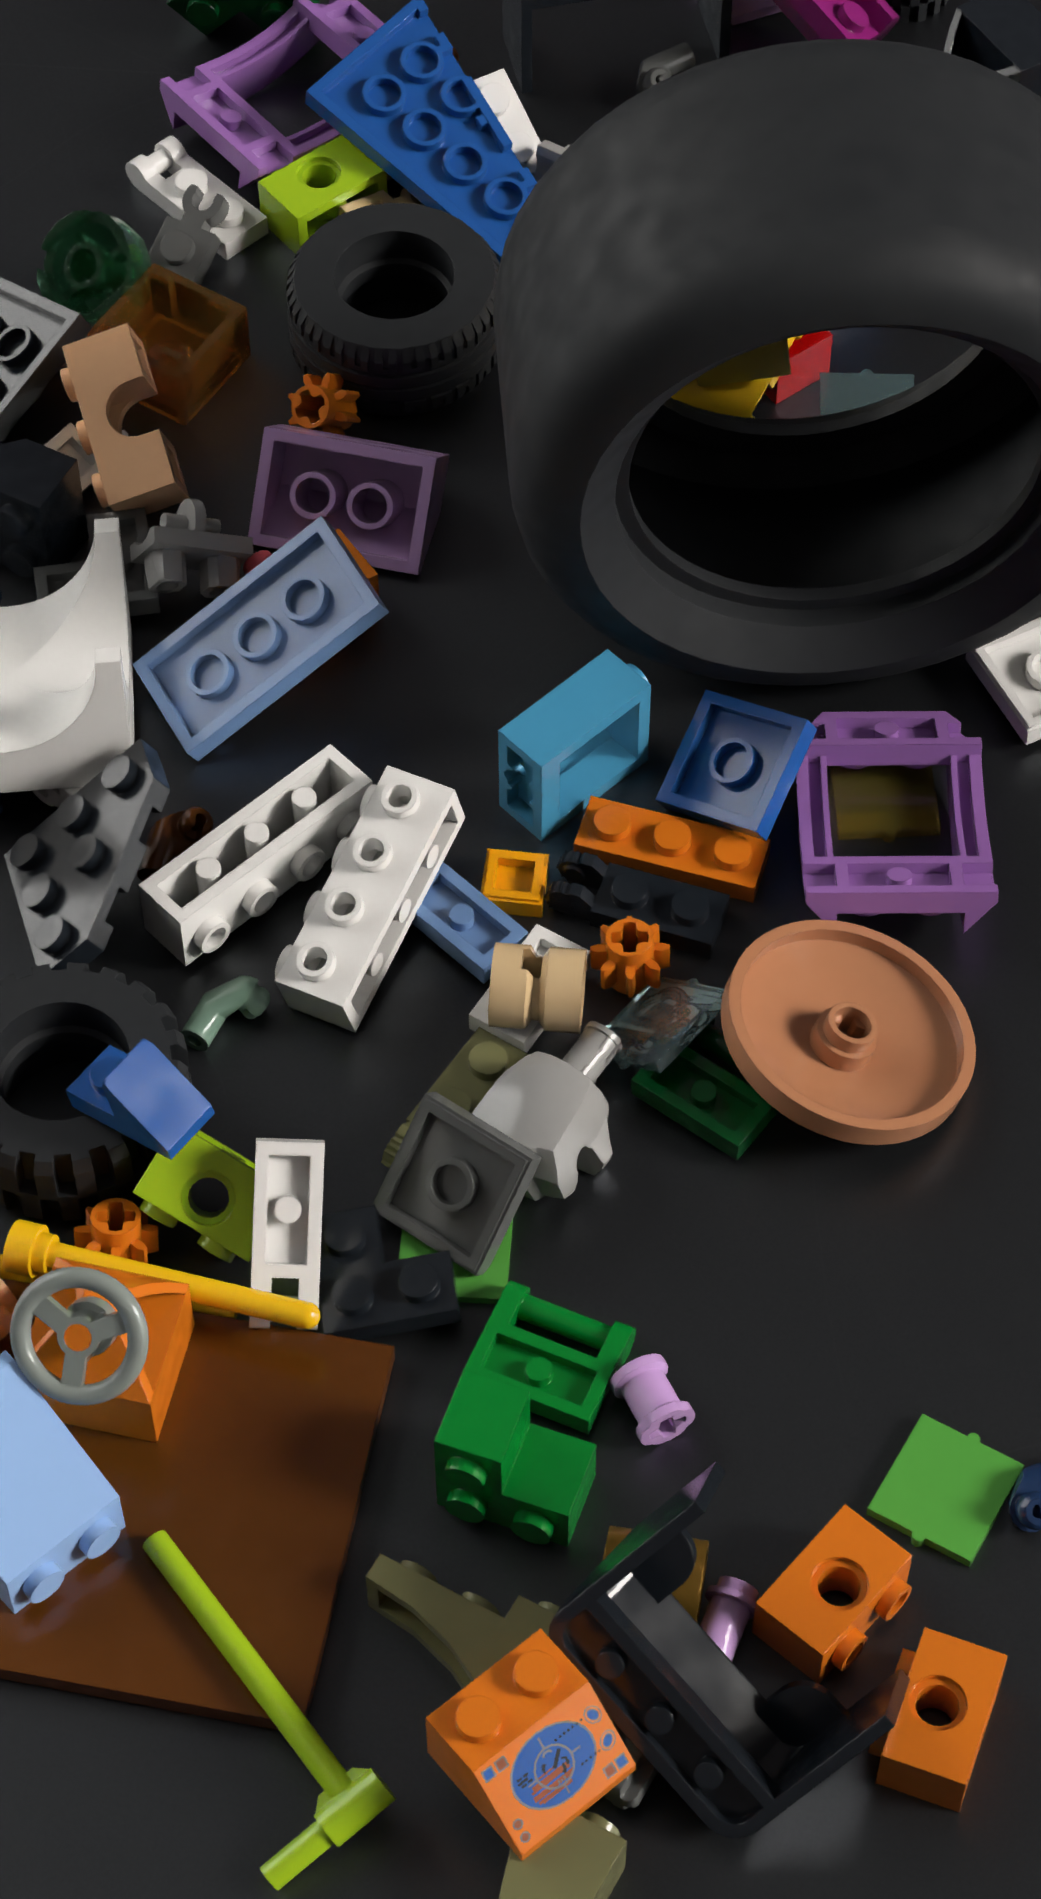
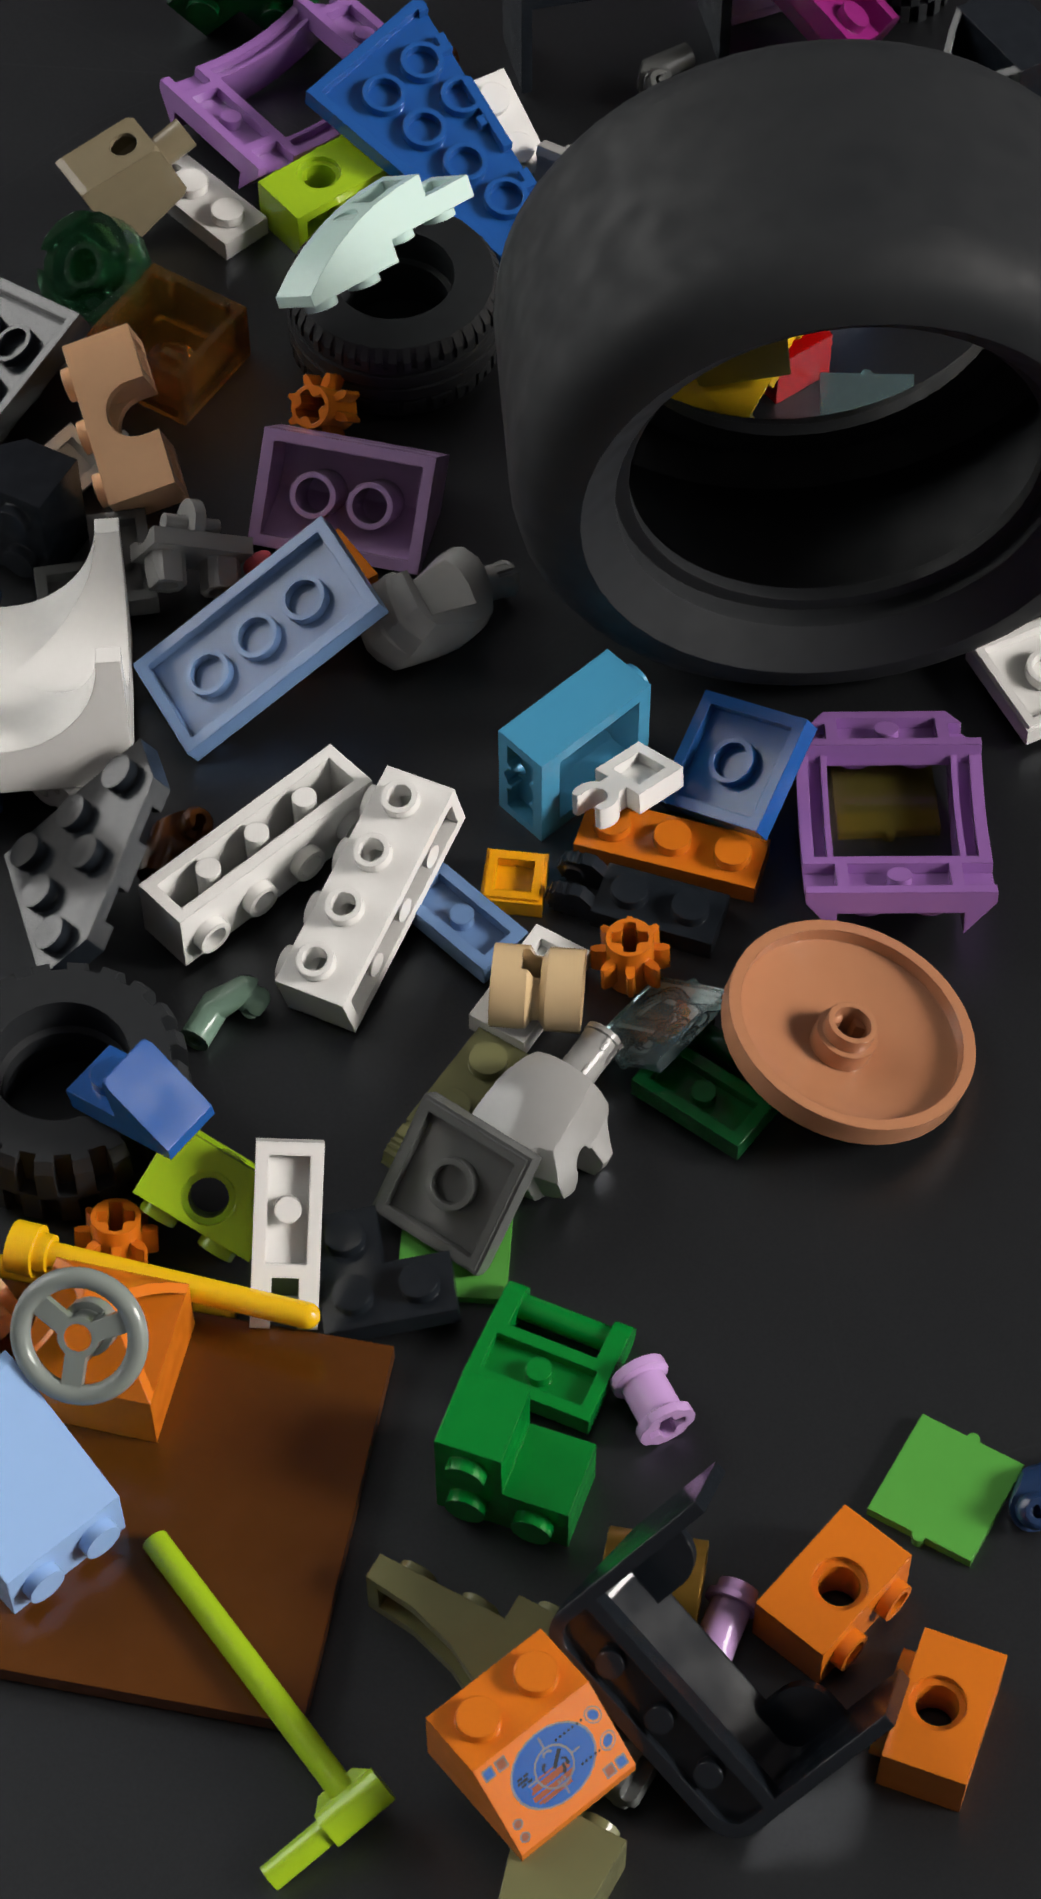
(129, 172): none -> dark tan torso
(188, 244): dark grey plate -> none
(362, 236): none -> light aqua slope
(437, 608): none -> light grey piece
(631, 780): none -> white plate

